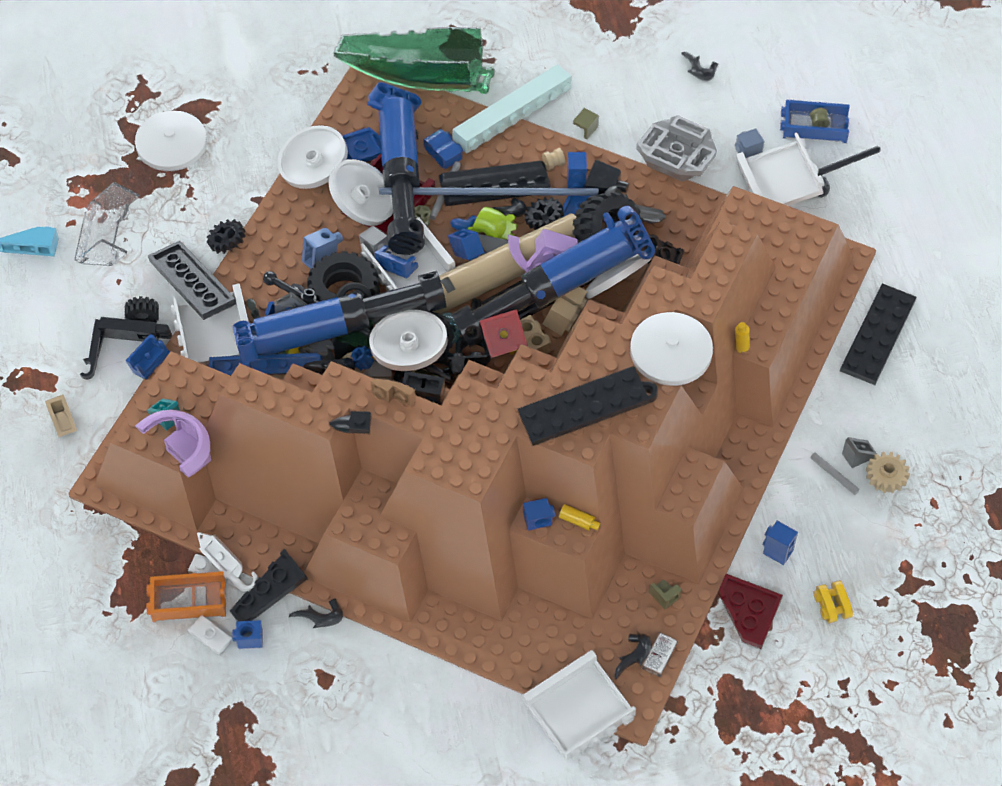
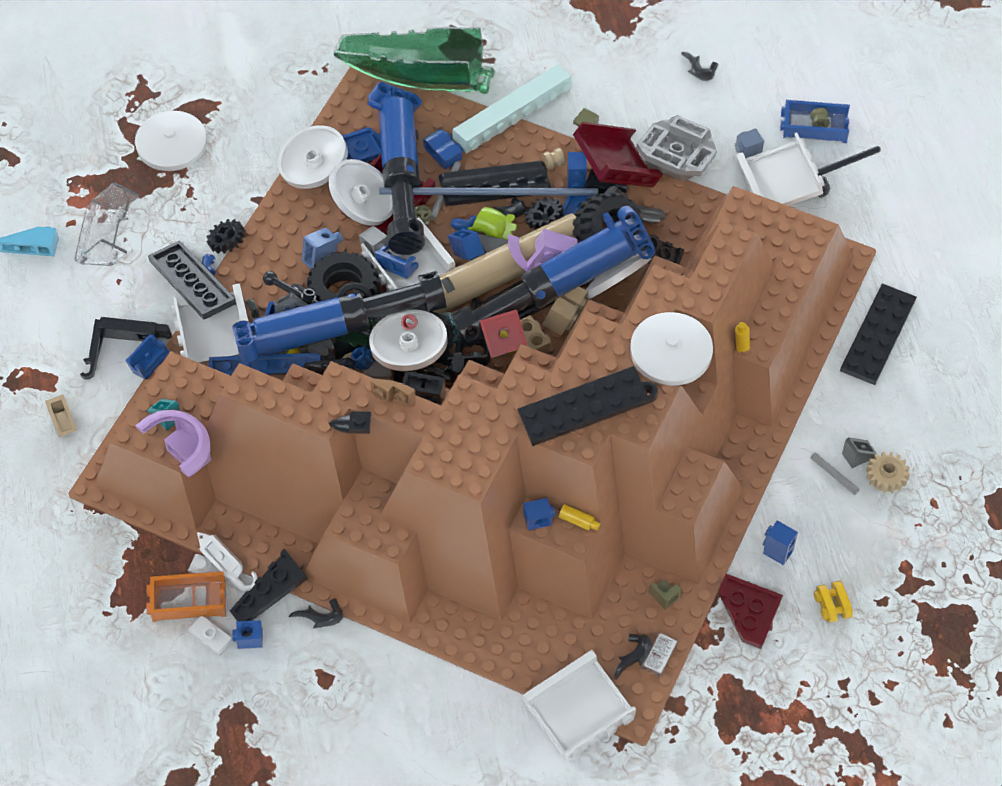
(142, 309): black tyre -> none
(207, 260): none -> blue arm
(409, 326): none -> hinge
(614, 155): none -> dark red panel

